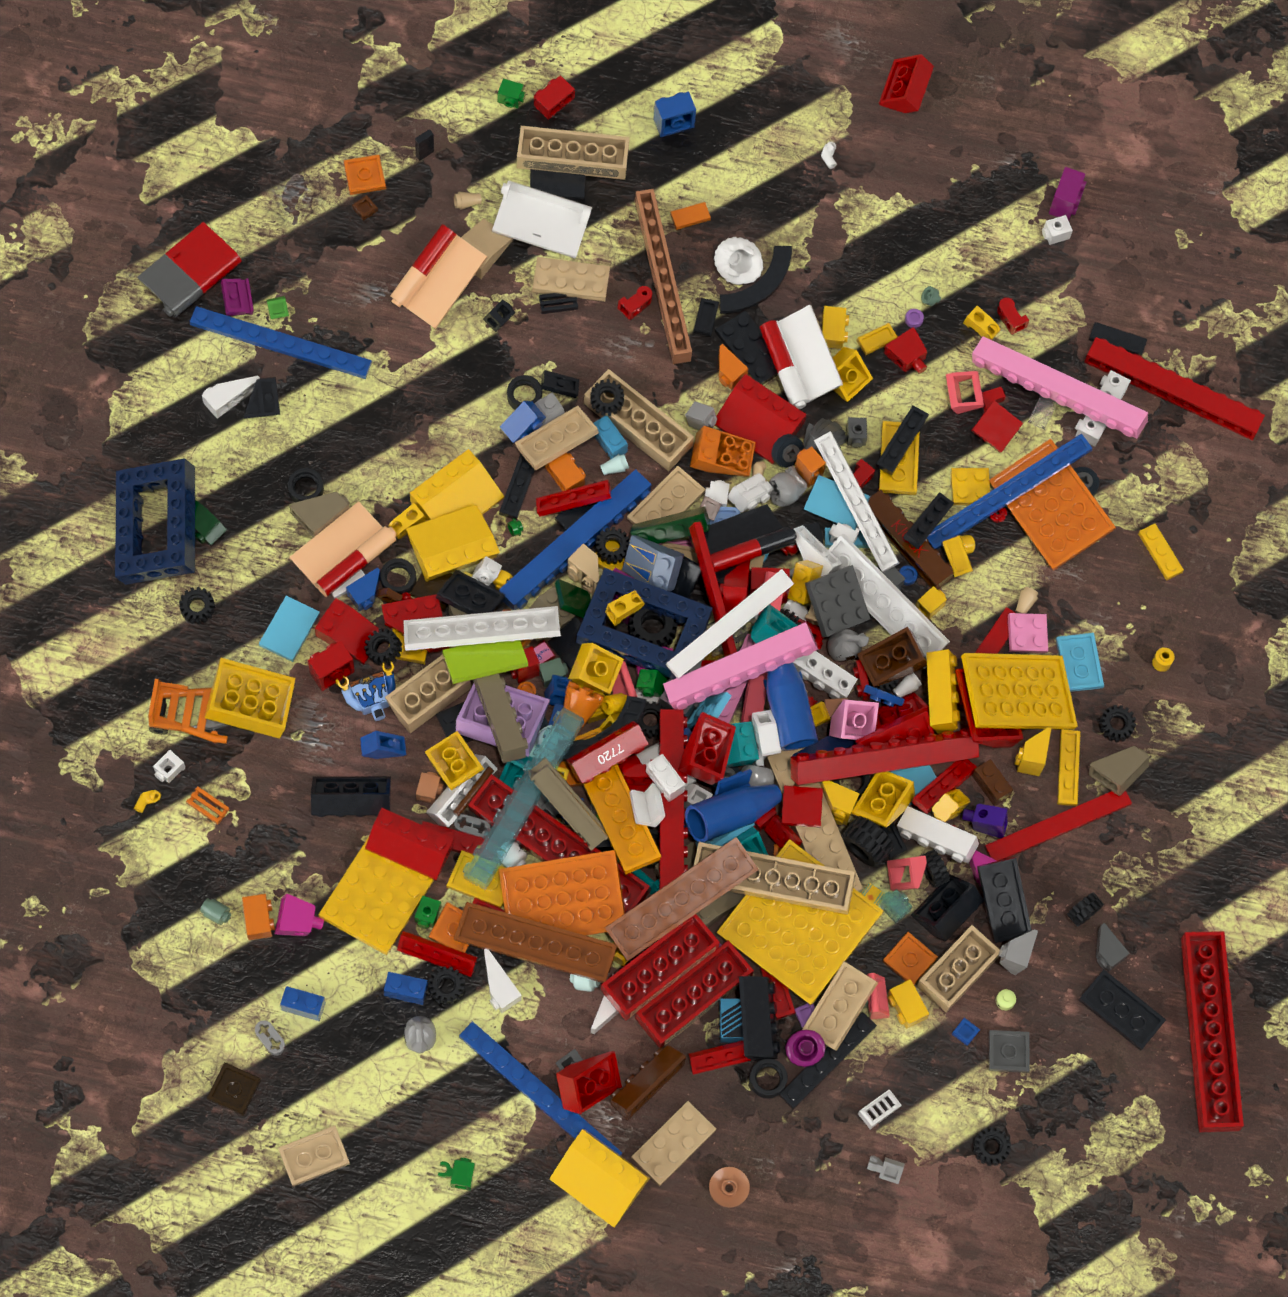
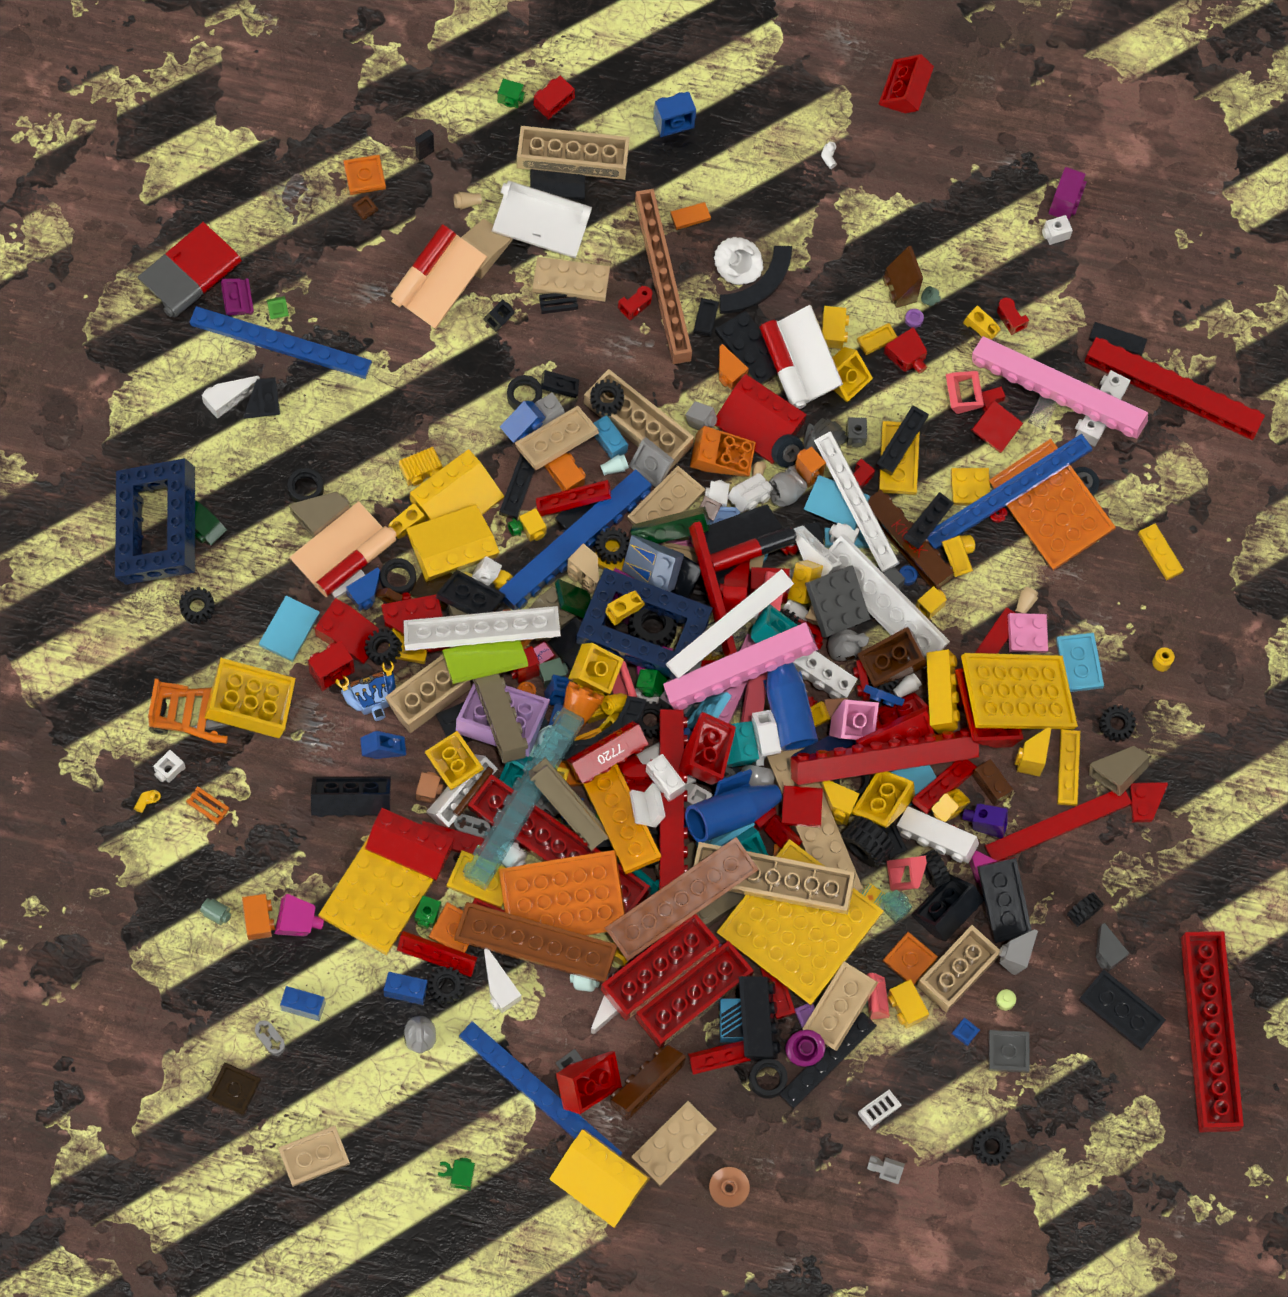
(420, 466): none -> yellow brick
(533, 525): none -> yellow brick
(651, 462): none -> light grey tile
(904, 279): none -> reddish brown slope
(1145, 800): none -> red wing

